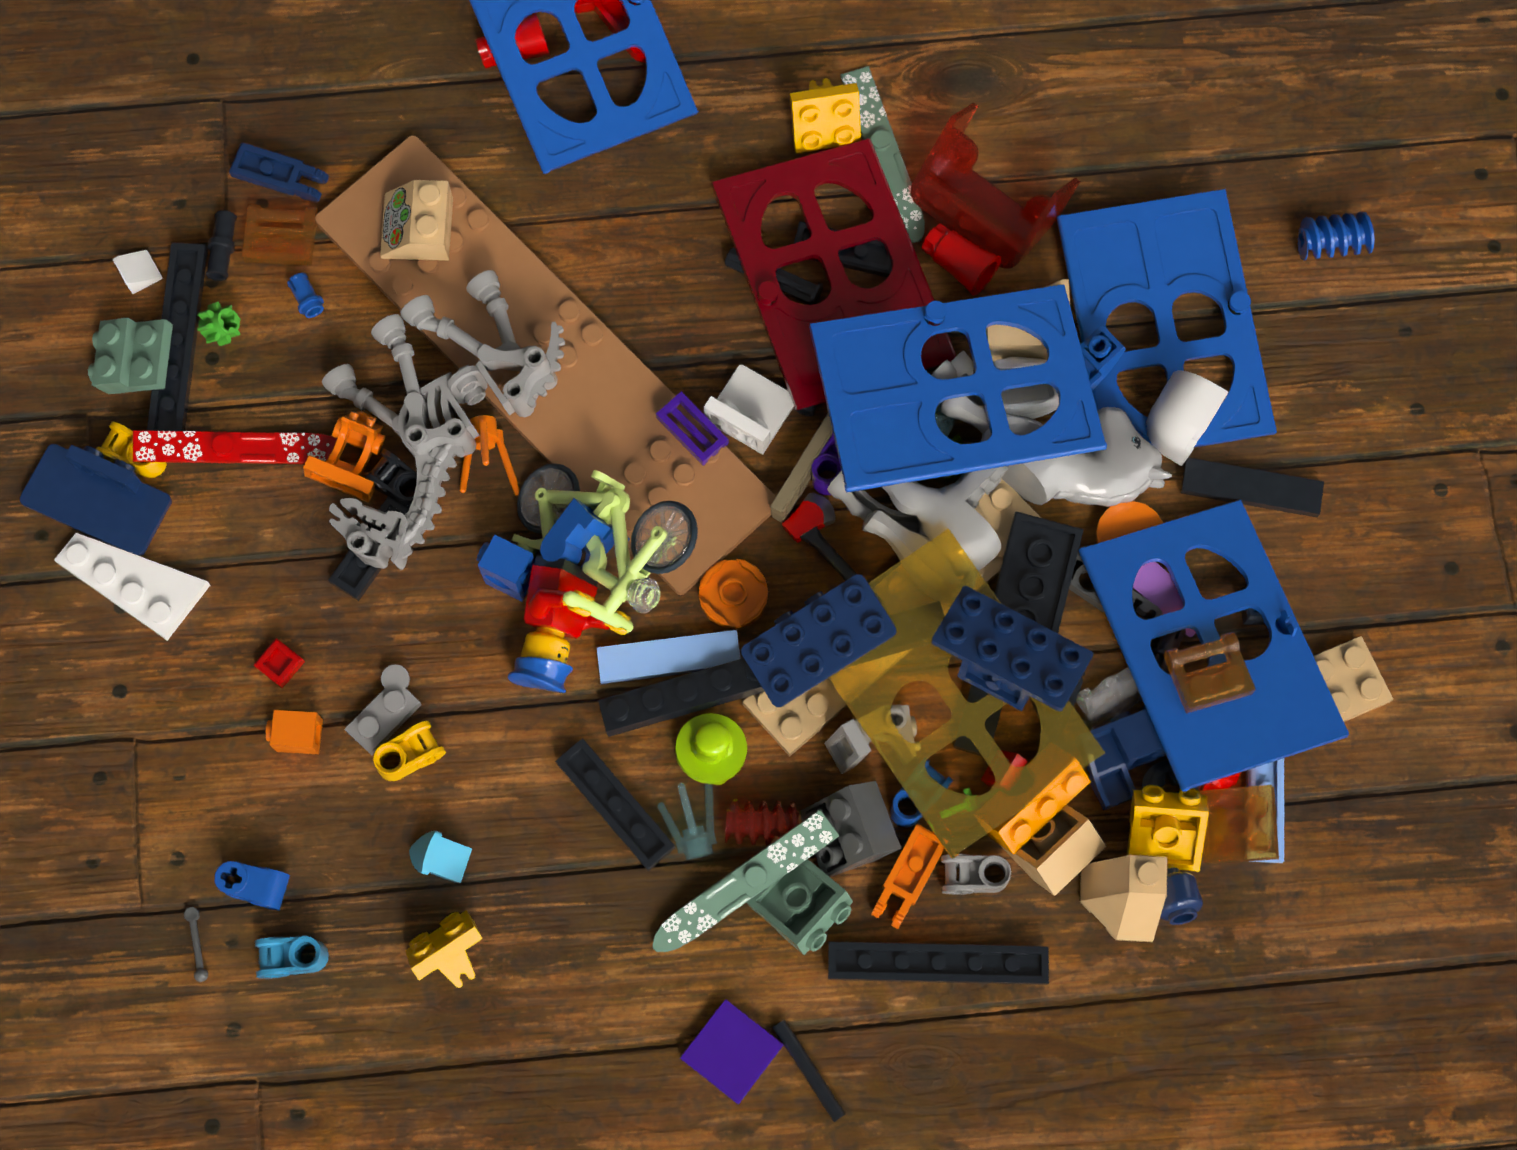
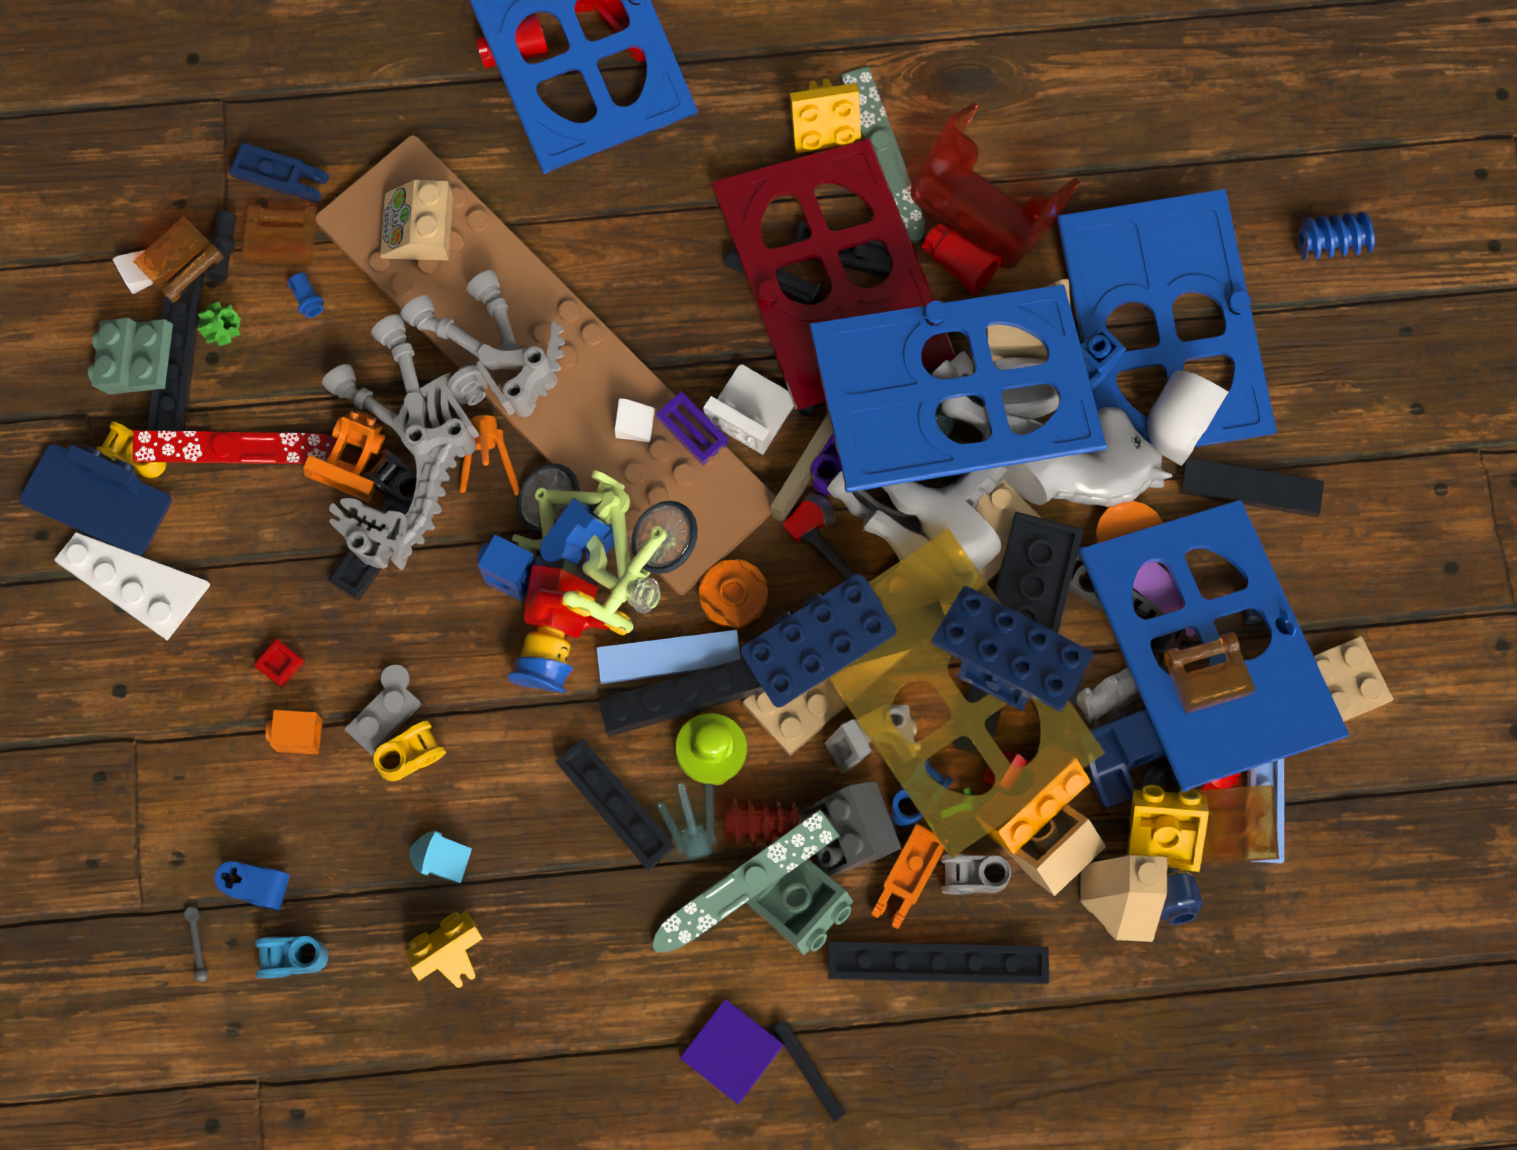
(174, 251): none -> clear orange plate
(634, 421): none -> white slope

